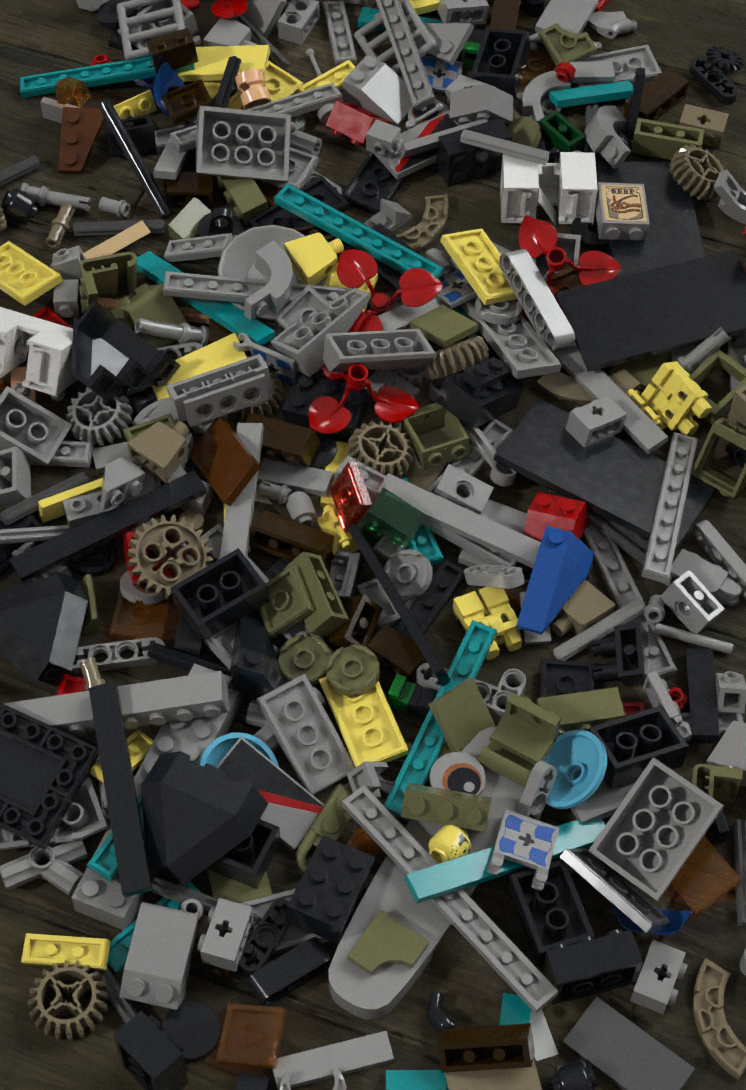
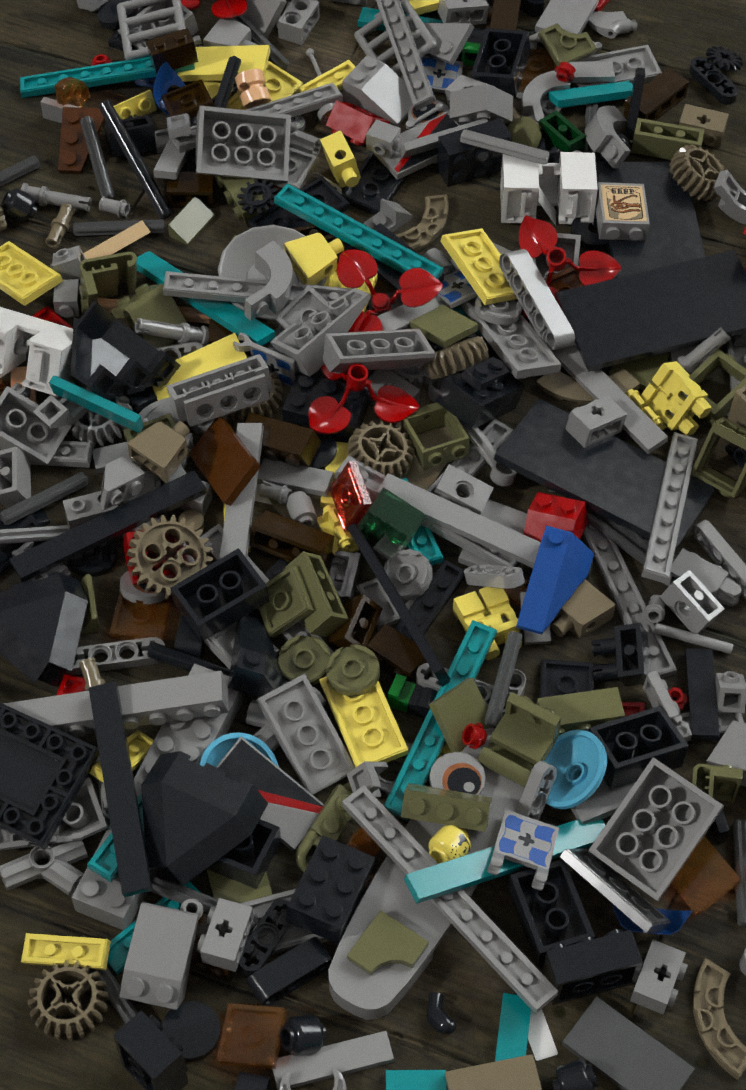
(53, 507): light yellow tile -> none
(59, 413): none -> light grey slope
(96, 404): none -> teal tile
(97, 158): none -> dark grey axle
(178, 126): none -> light grey tile
(197, 247): light grey tile -> none
(219, 222): black tile -> none
(257, 188): none -> black gear
(302, 1035): none -> black head
(339, 32): light grey tile -> none
(344, 169): none -> light yellow torso
(474, 735): none -> red plate
(486, 1048): dark brown brick -> none
(503, 679): none -> dark grey axle
(599, 630): light grey axle -> none

